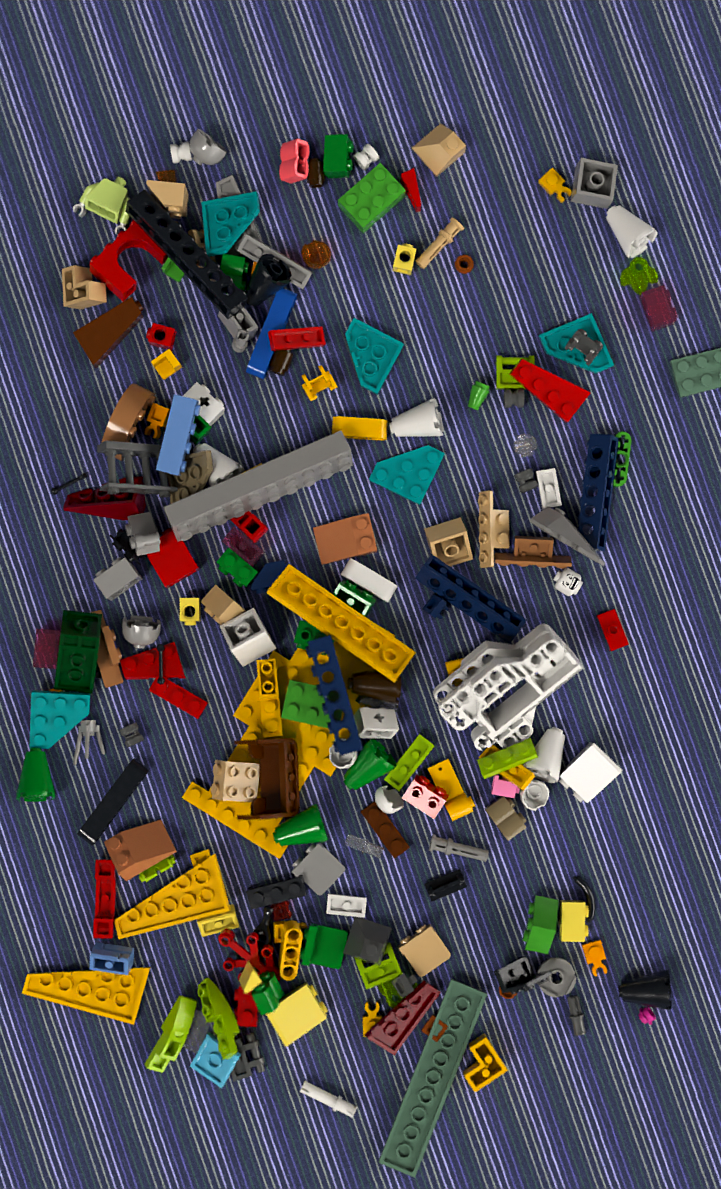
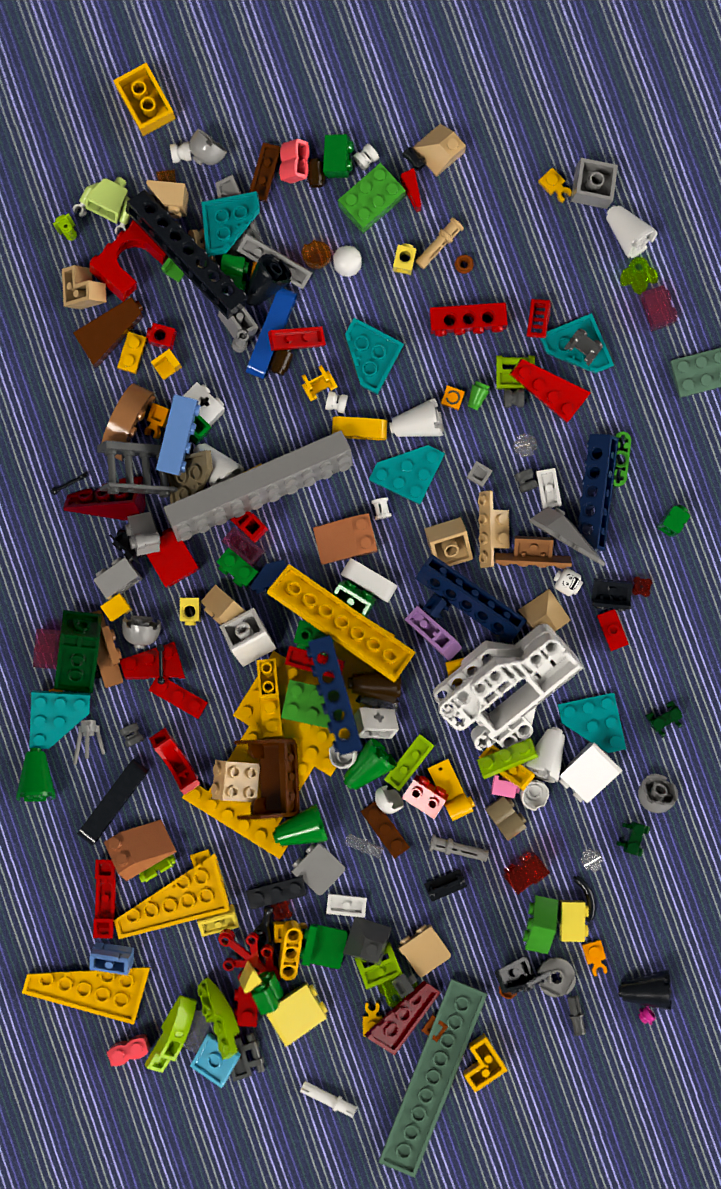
(64, 225): none -> lime hinge
(116, 607): none -> yellow panel
(124, 1050): none -> coral brick
(132, 353): none -> yellow plate
(144, 99): none -> yellow brick
(175, 760): none -> red arch
(265, 170): none -> reddish brown plate
(299, 659): none -> red plate
(332, 401): none -> white wheel
(347, 260): none -> white hair
(381, 508): none -> white bush
(415, 160): none -> black pin
(433, 633): none -> lavender slope
(452, 397): none -> light orange tile
(476, 312): none -> red brick
(479, 474): none -> light grey plate
(525, 872): none -> clear red brick
(537, 303): none -> red slope
(544, 610): none -> tan slope
(591, 860): none -> clear gear
(595, 721): none -> teal plate
(611, 594): none -> black bracket
(634, 838): none -> dark green piece
(646, 586): none -> clear red plate
(657, 793): none -> light grey cylinder
(665, 719): none -> dark green piece
(674, 520): none -> green brick

